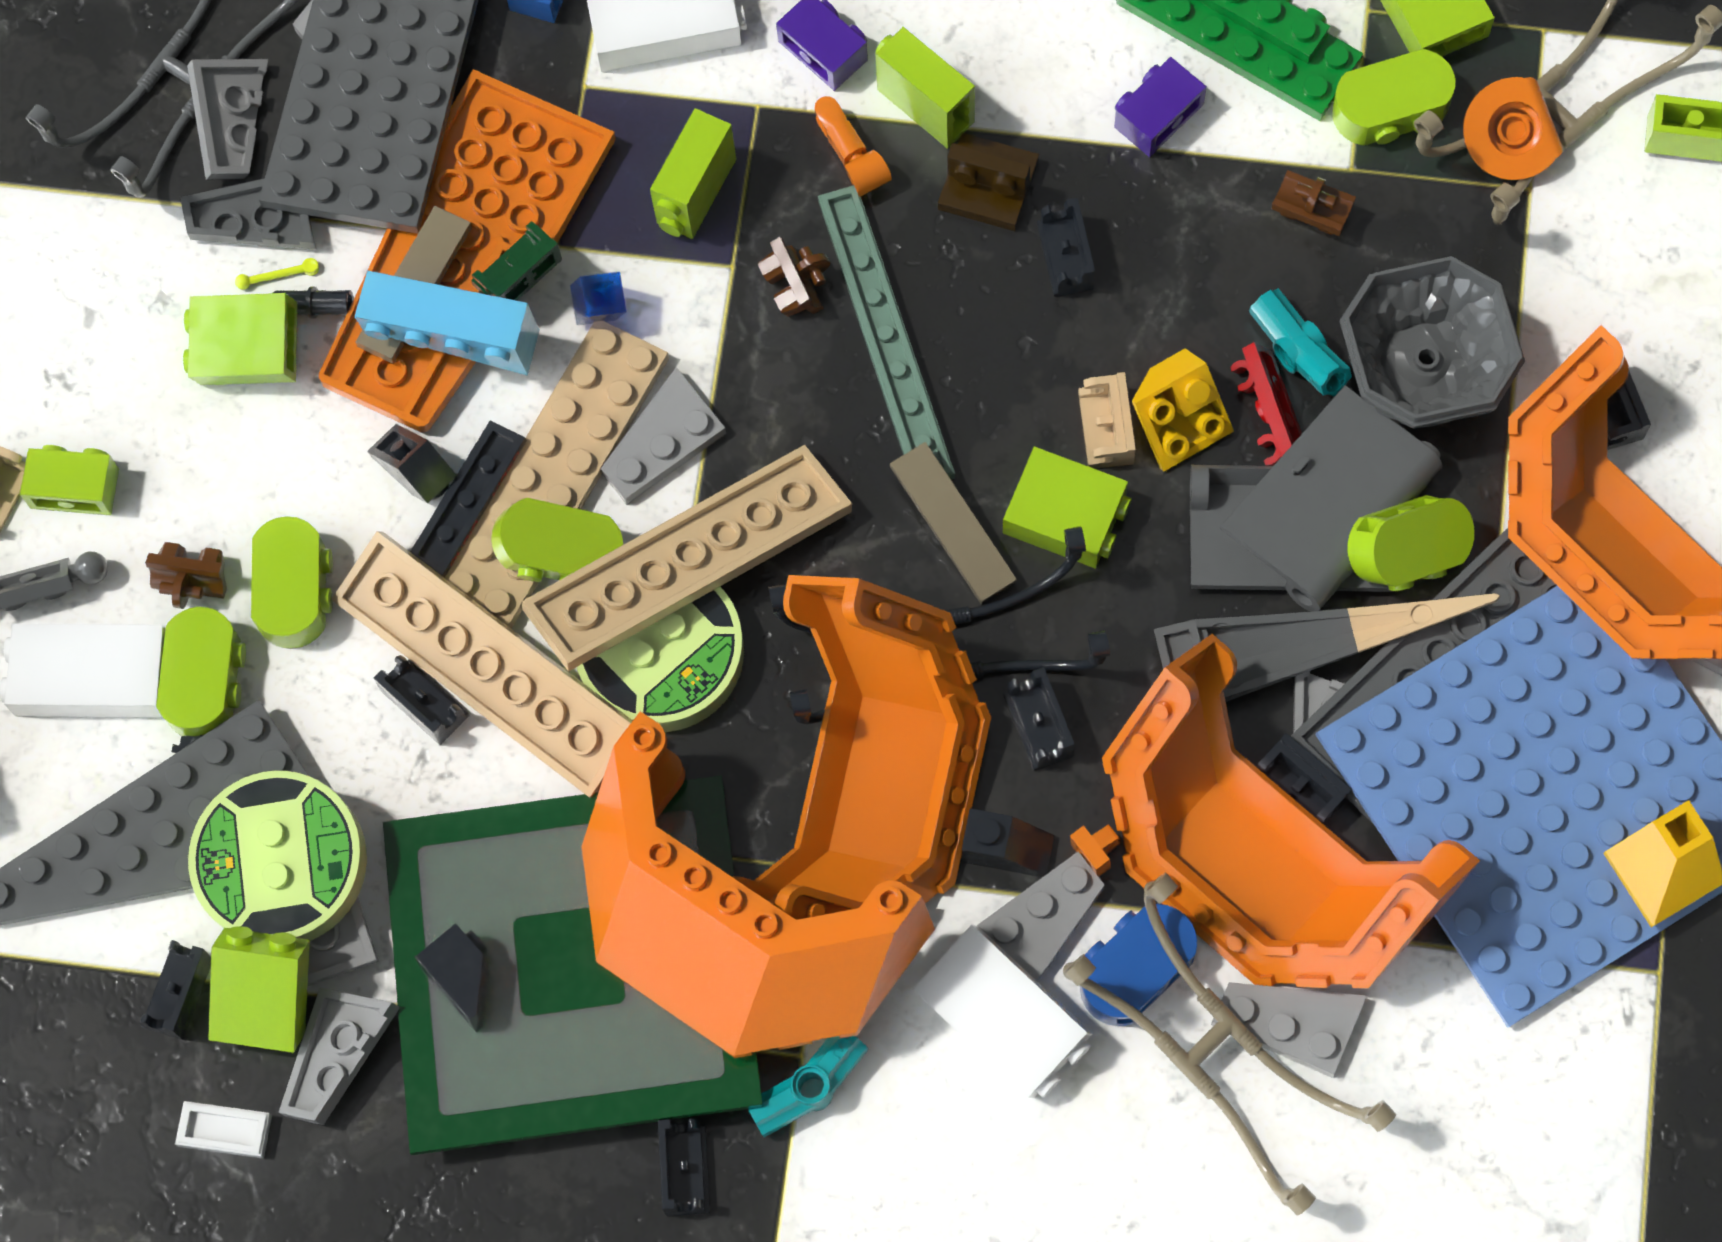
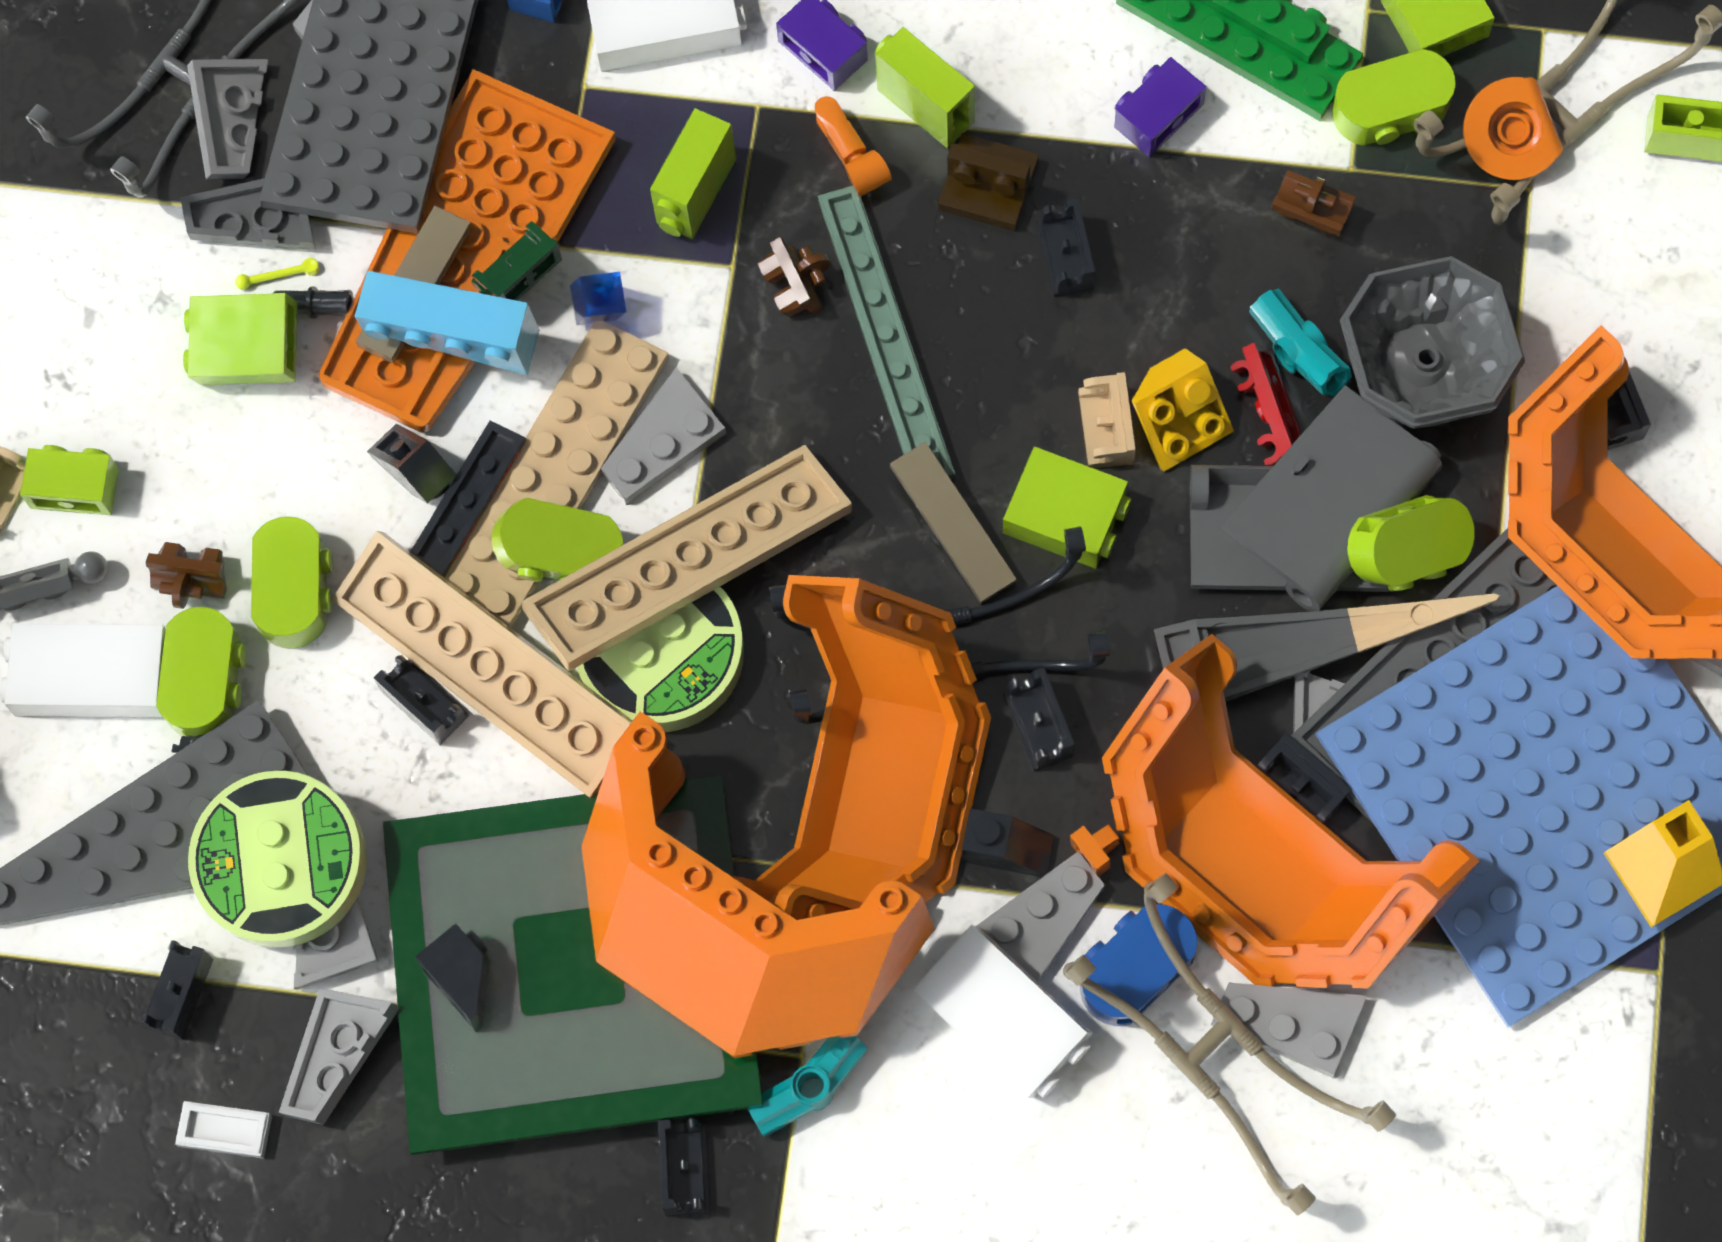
(258, 989): lime brick -> none

